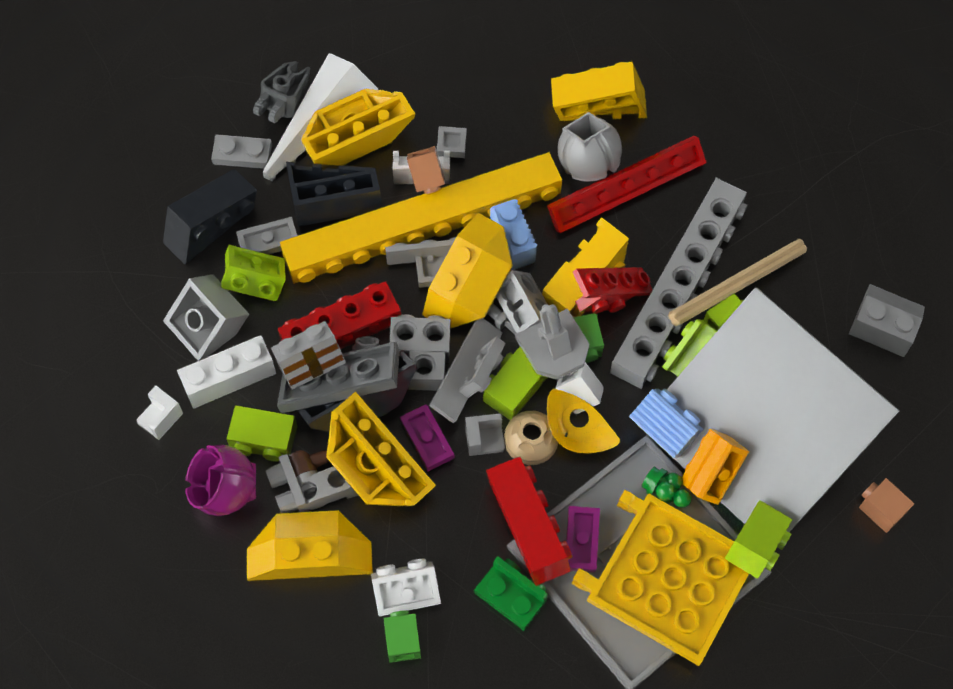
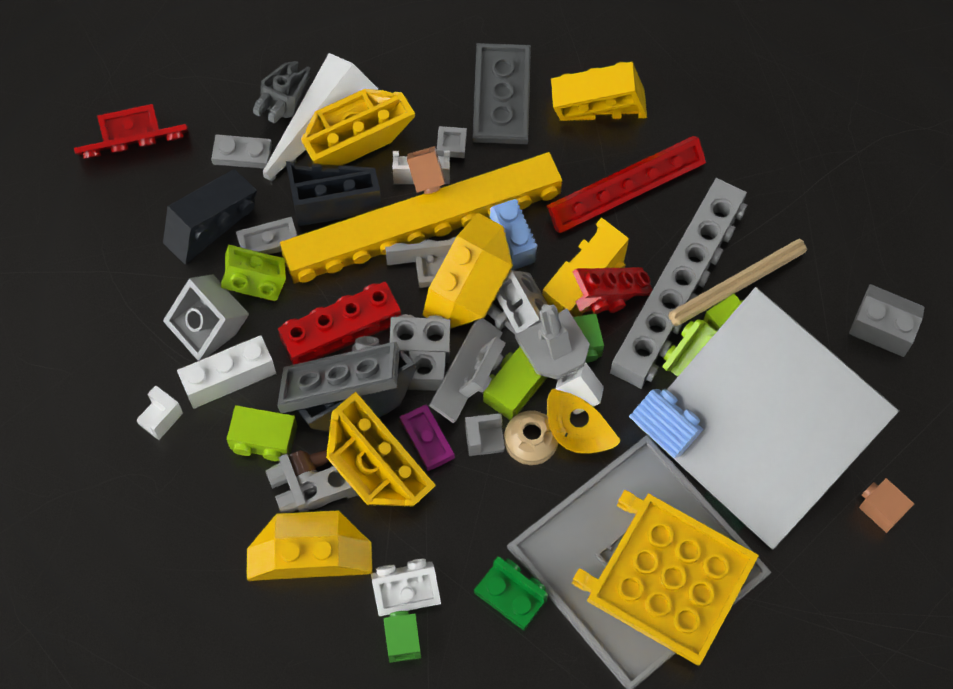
(127, 128): none -> red bracket
(220, 480): magenta piece -> none
(308, 355): light grey brick -> none
(502, 93): none -> dark grey tile
(528, 521): red brick -> none
(583, 537): magenta plate -> none
(589, 148): light grey piece -> none
(666, 487): green piece -> none
(714, 466): light orange brick -> none
(758, 540): lime brick -> none

